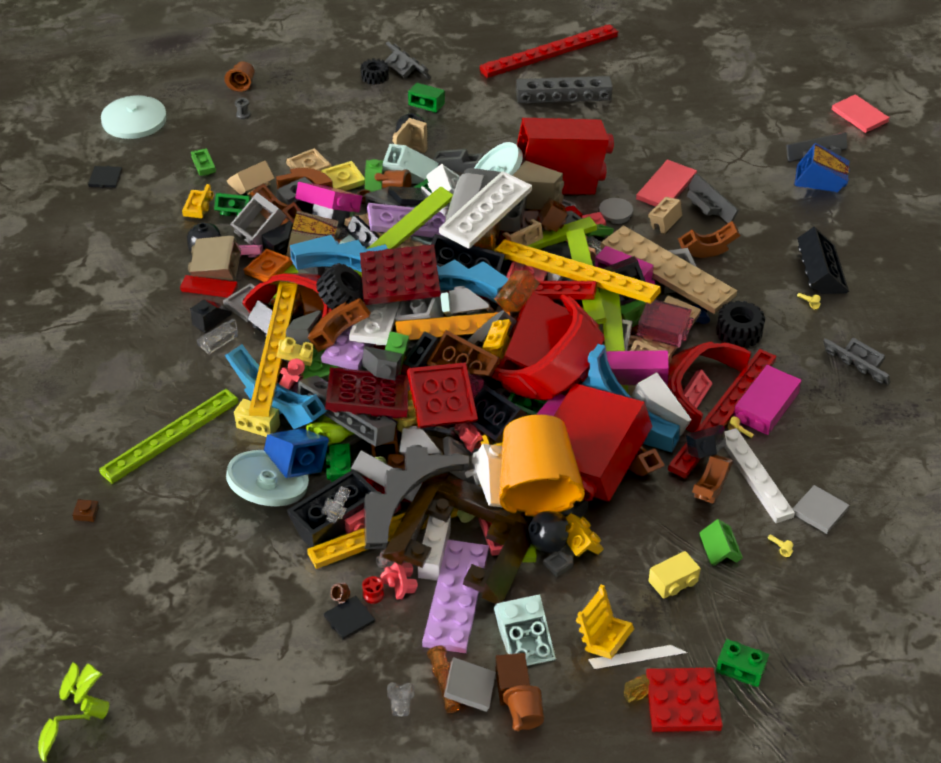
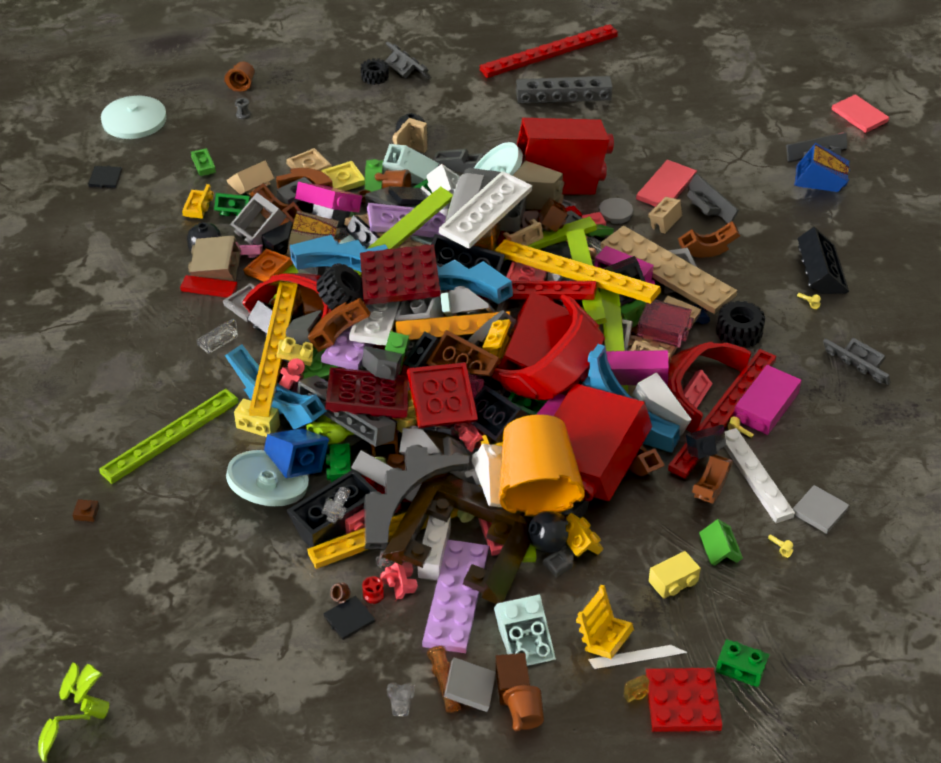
(208, 314): black slope -> none
(426, 97): green brick -> none
(516, 291): clear orange brick -> none

